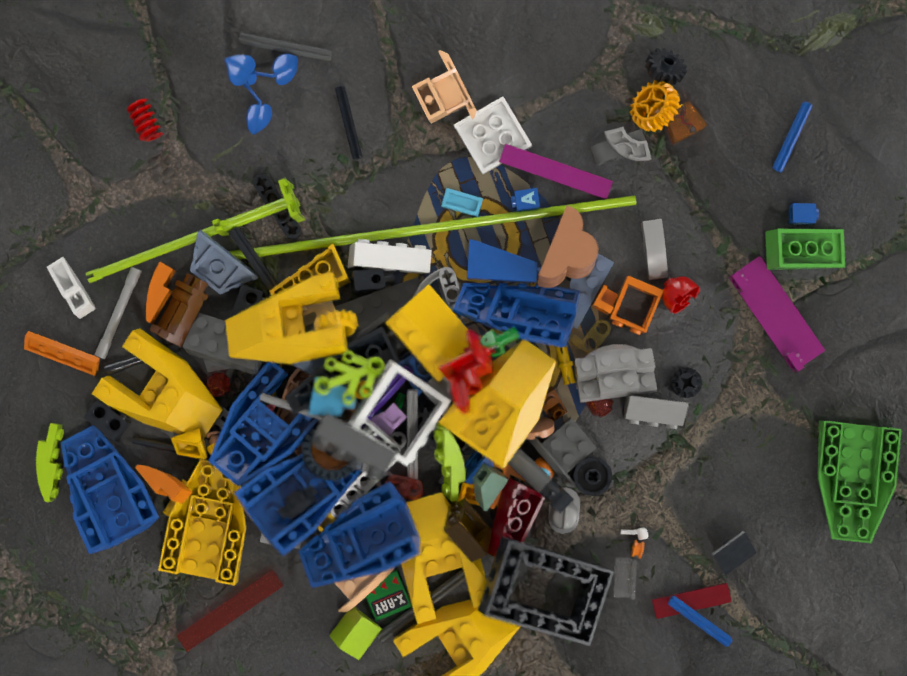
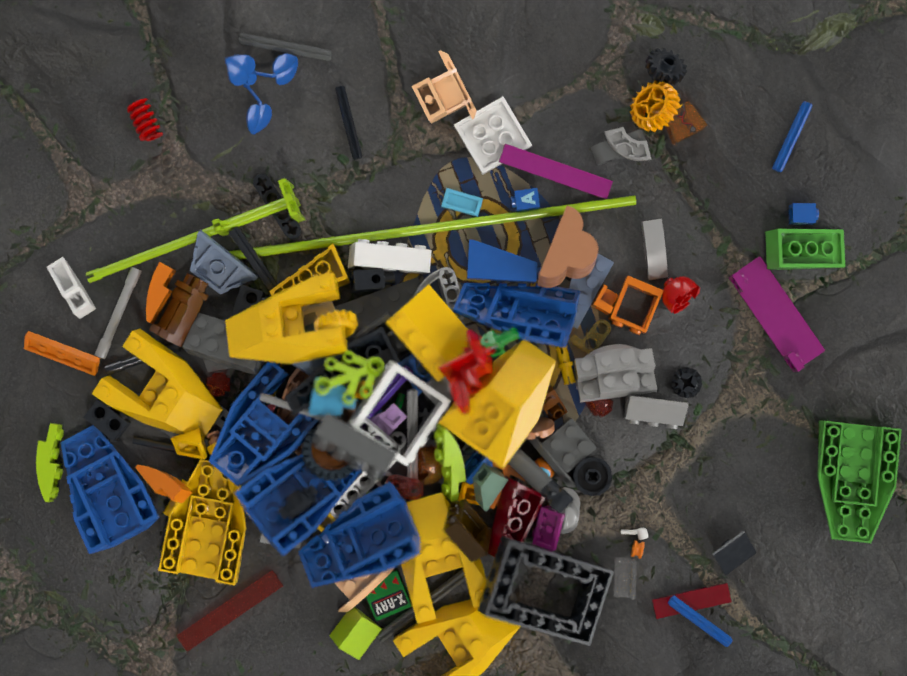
(428, 467): none -> clear orange cylinder
(548, 528): none -> magenta bracket

